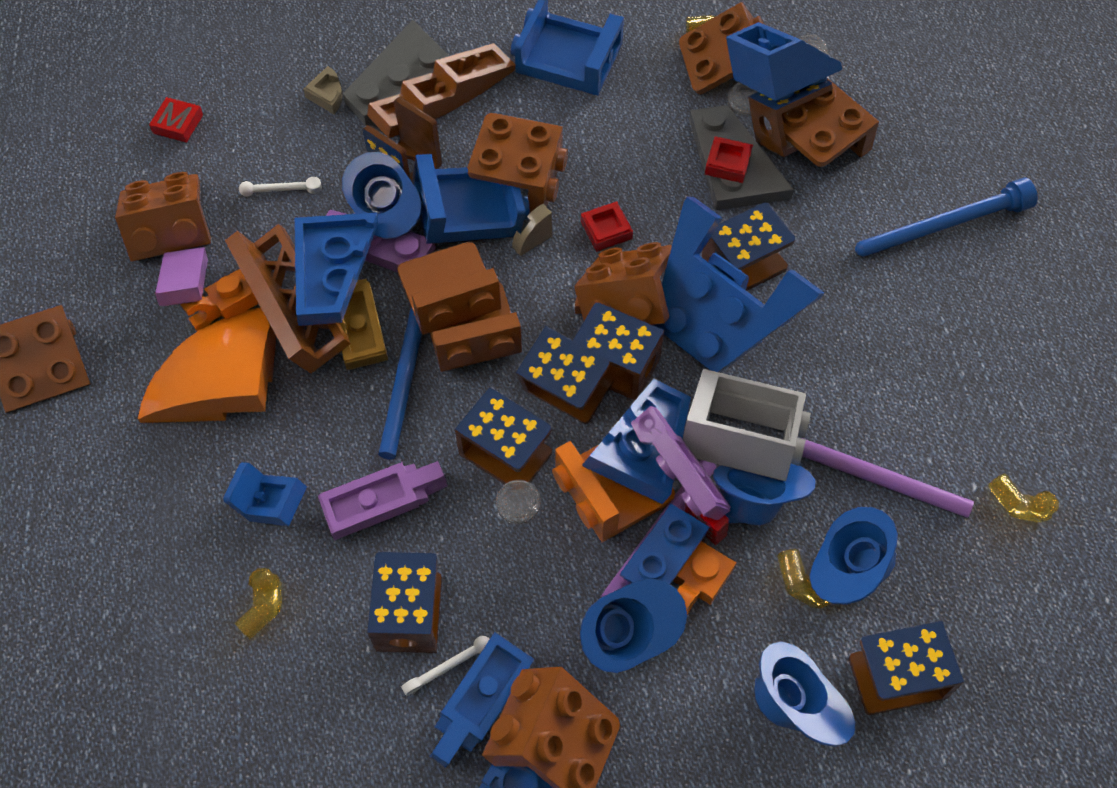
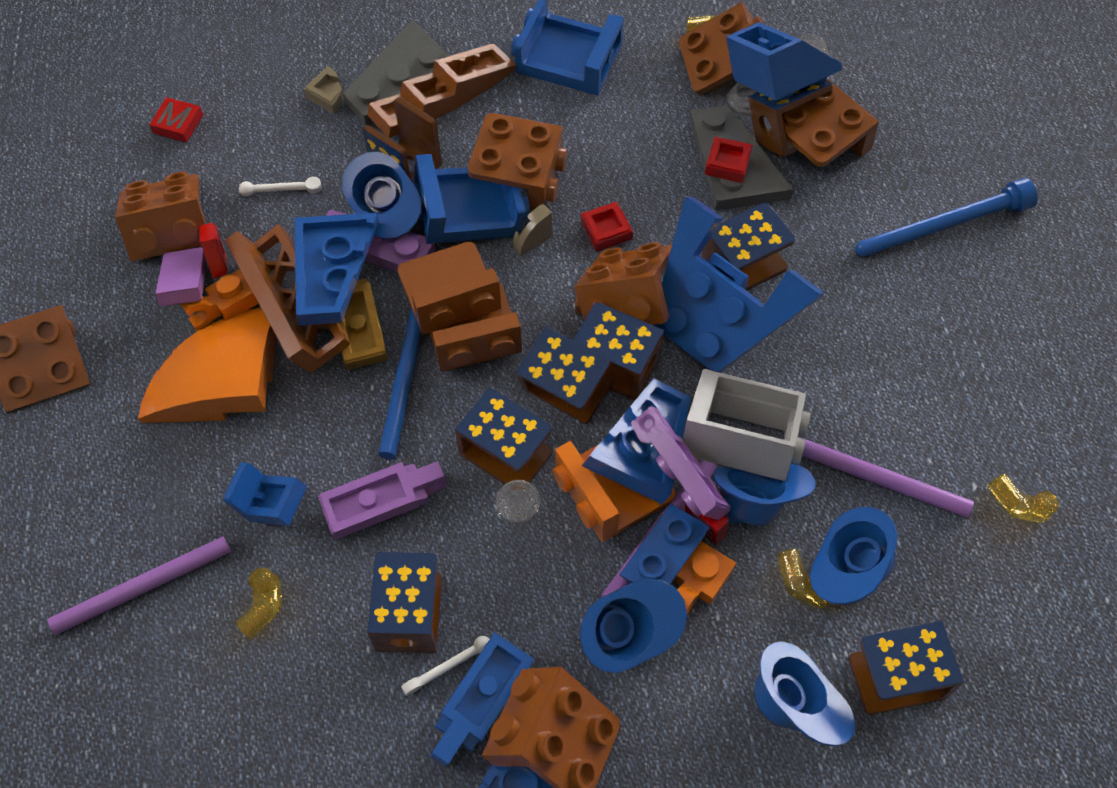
(138, 585): none -> medium lavender bar
(213, 250): none -> red tile

